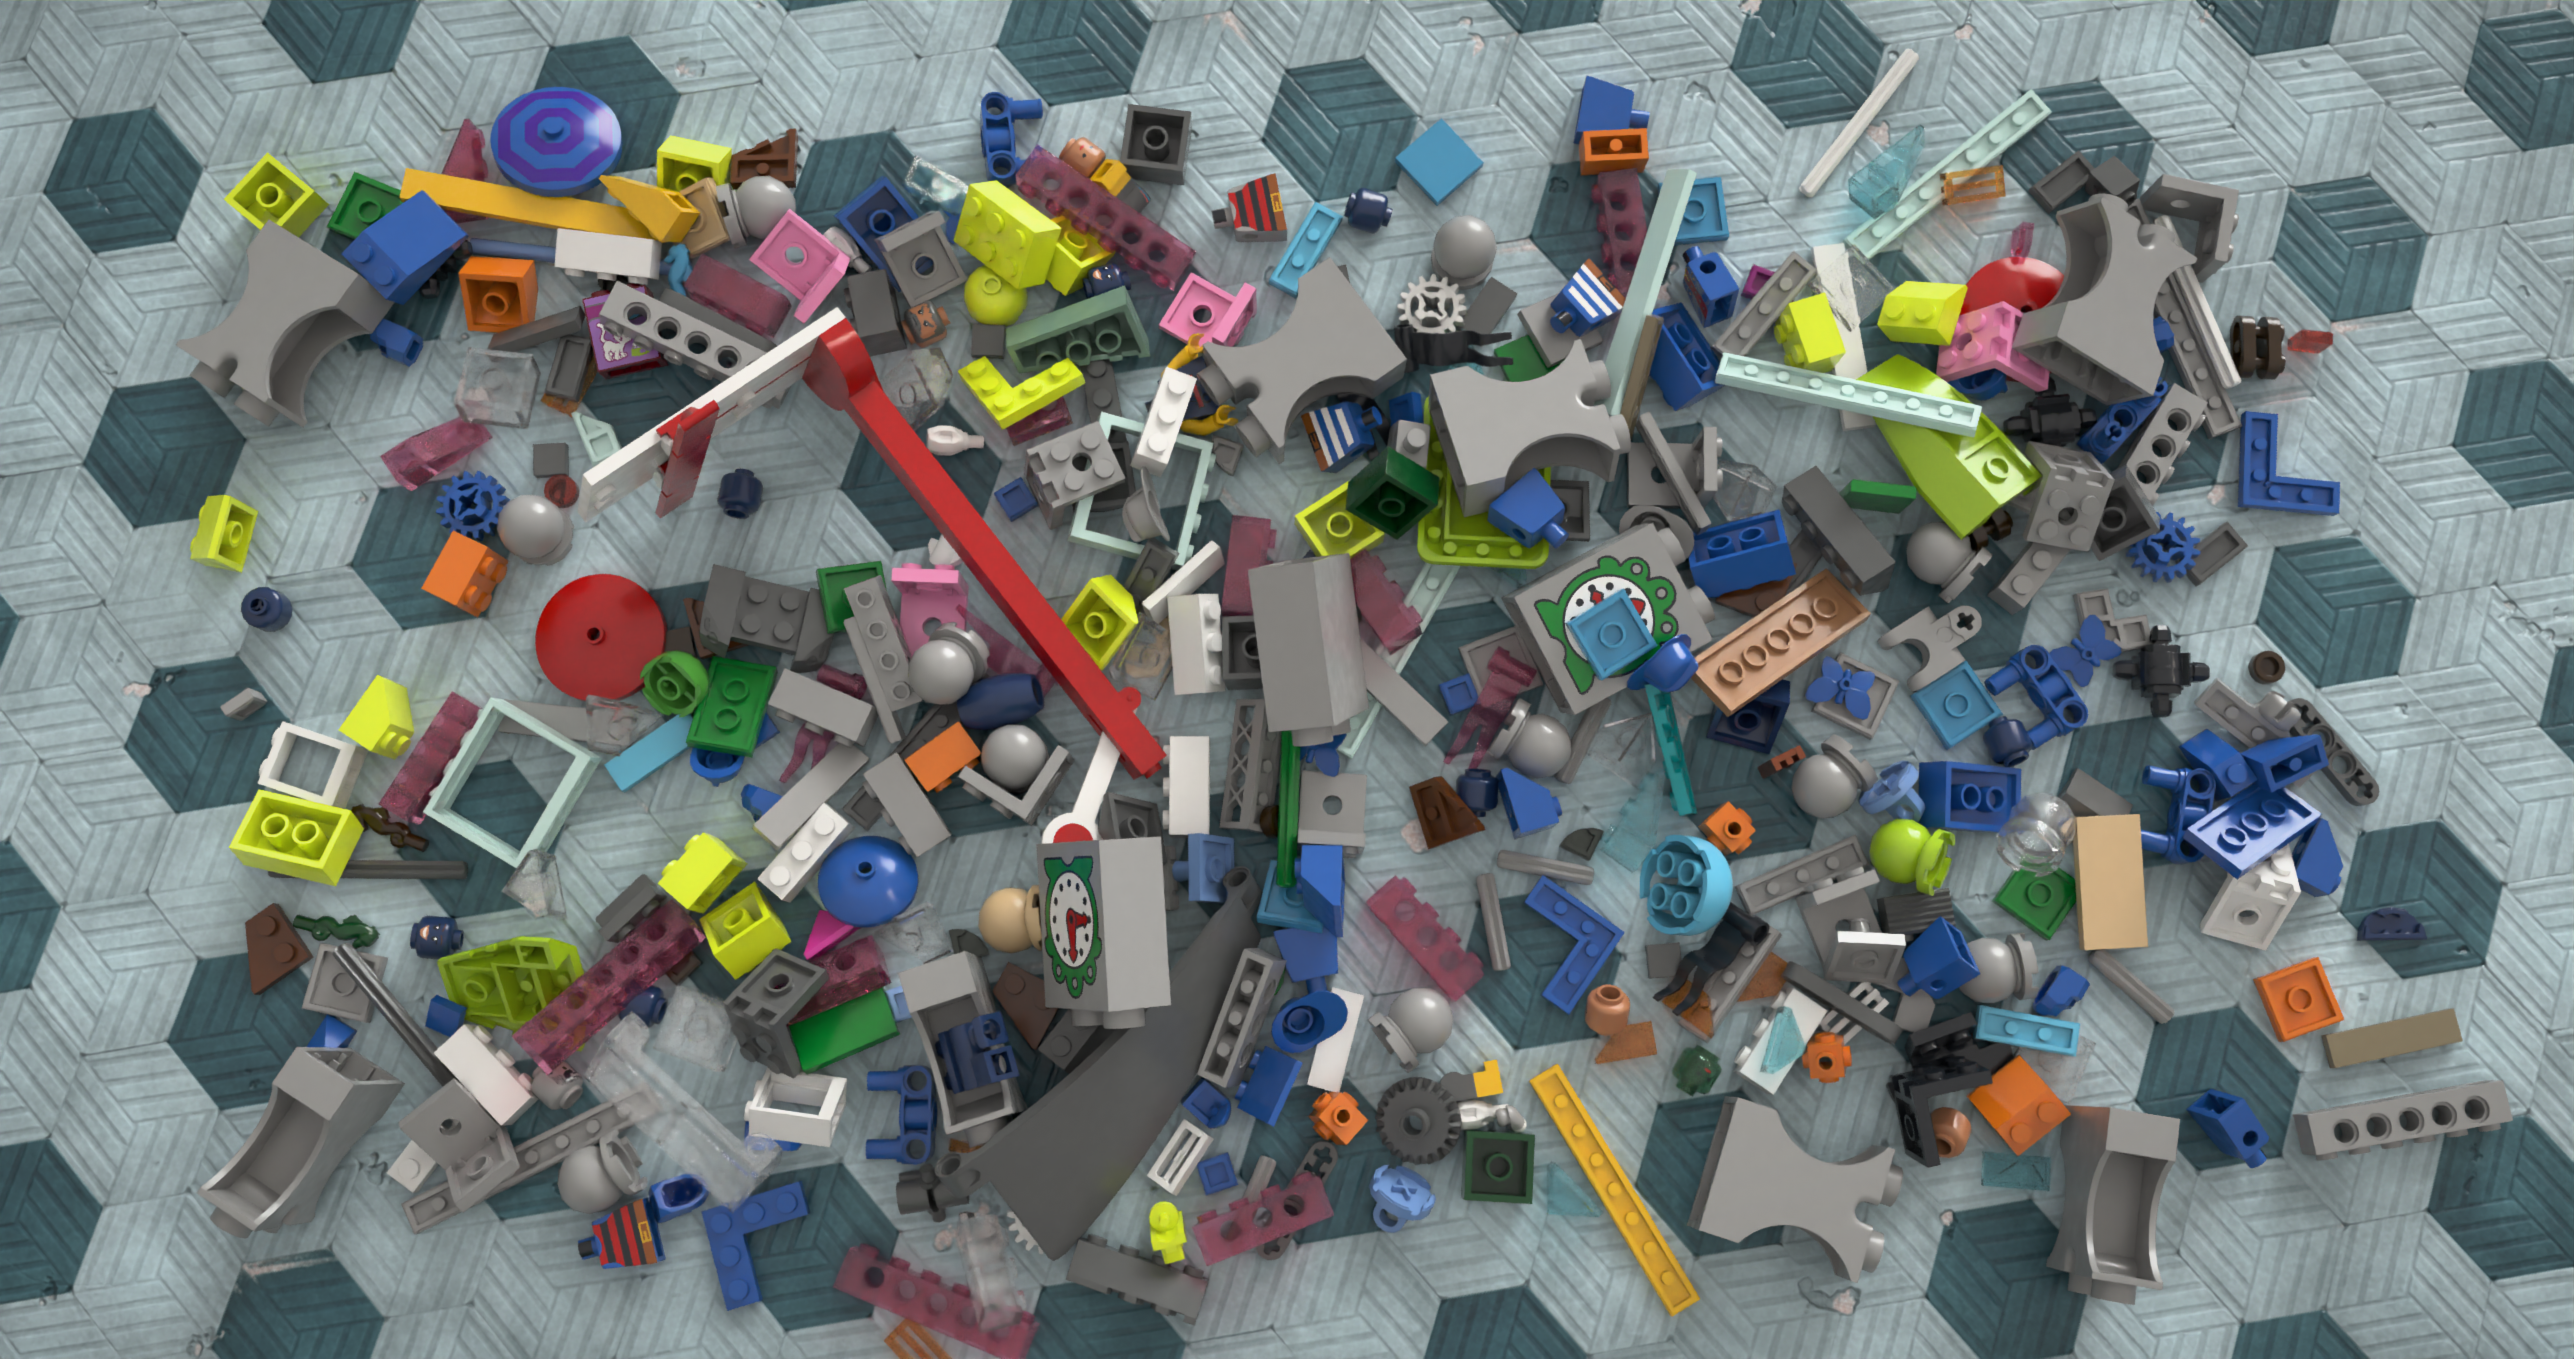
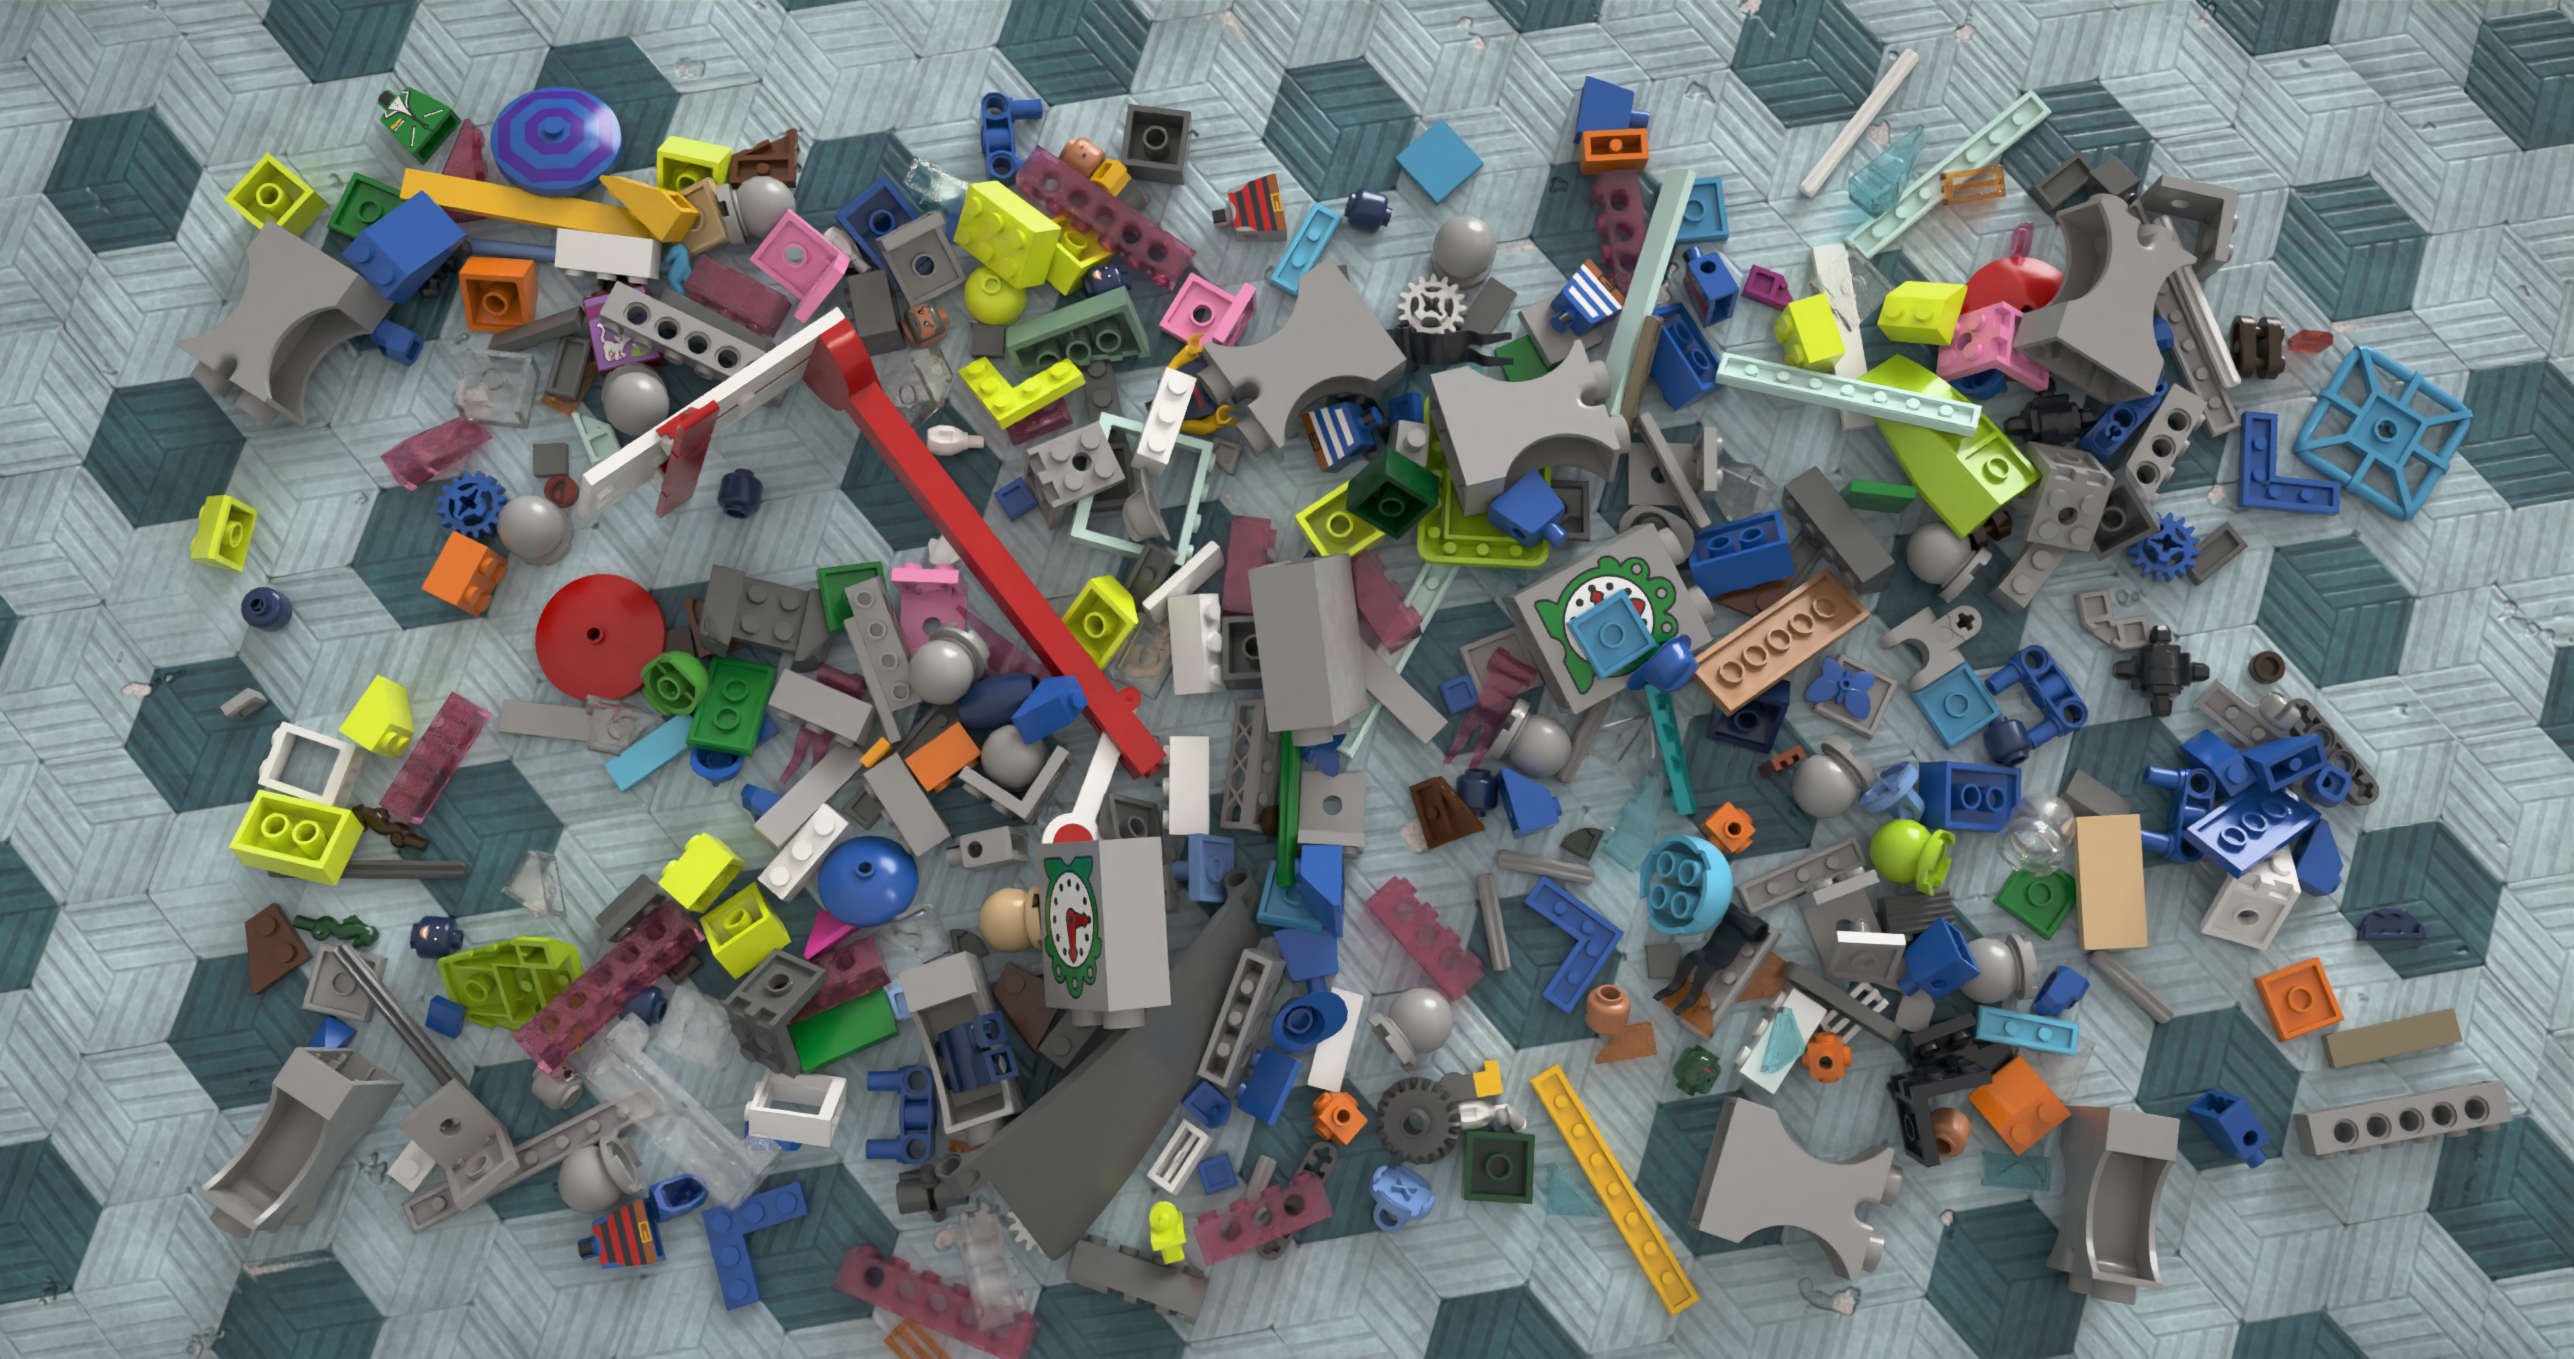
(417, 121): none -> green torso
(472, 747): light aqua window -> none
(487, 1073): white brick -> none
(635, 398): none -> light grey tile
(877, 753): none -> light orange tile
(999, 848): none -> light grey torso
(1049, 708): none -> blue slope
(1765, 307): light grey tile -> none
(2088, 653): blue piece -> none
(2328, 786): none -> blue rock
(2363, 436): none -> dark azure plate

